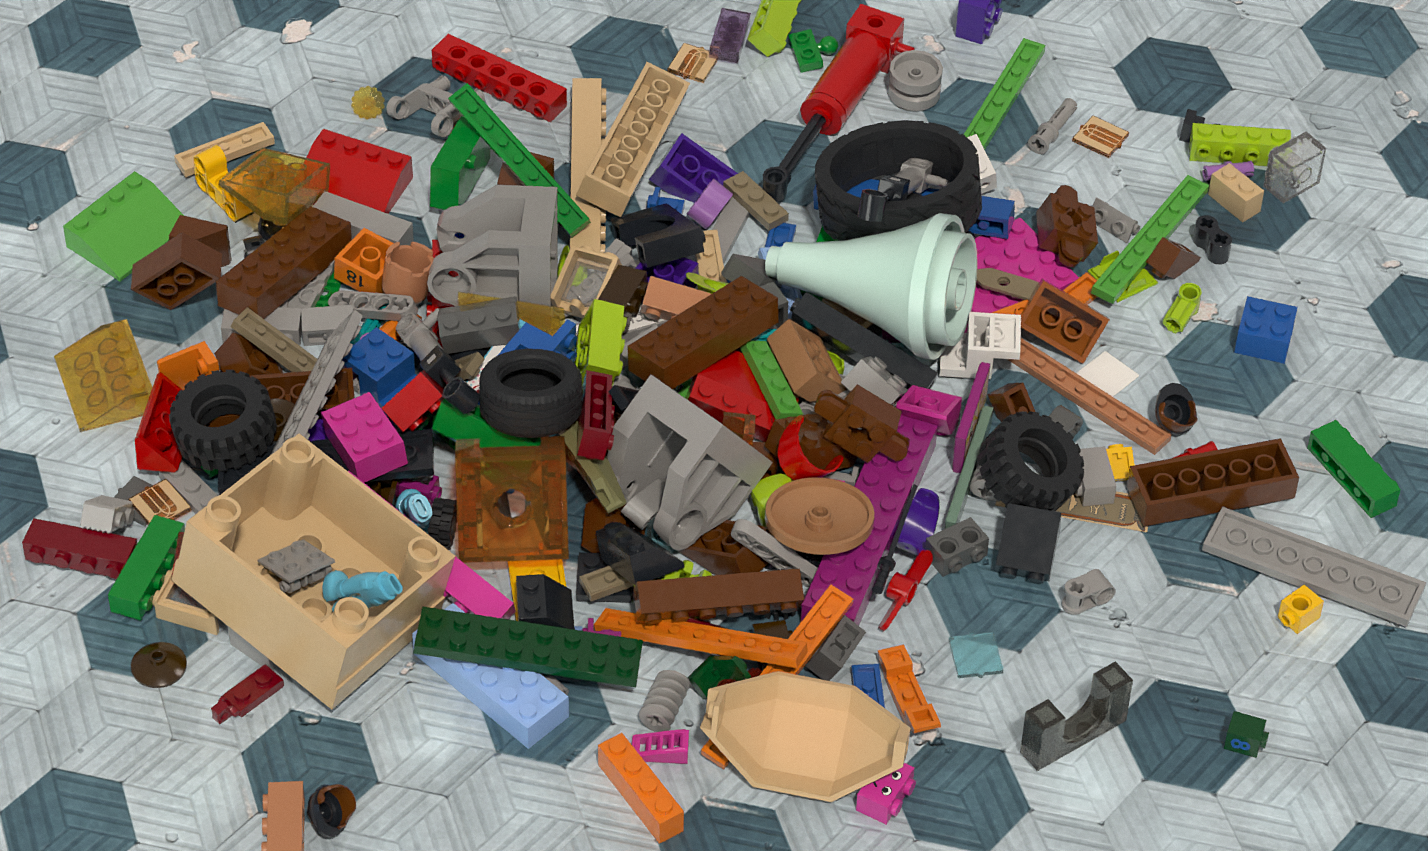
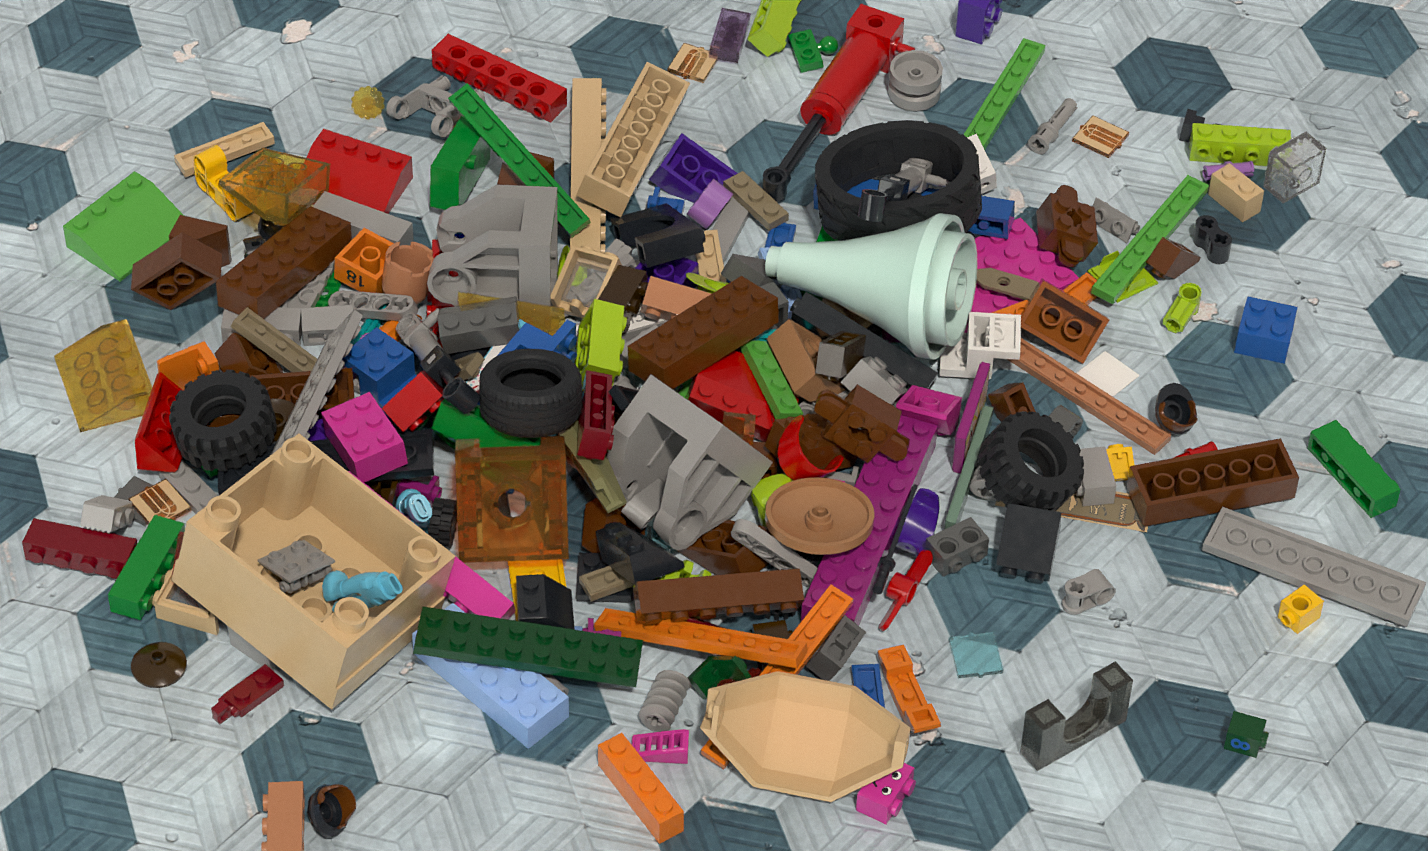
(839, 354): none -> dark brown brick

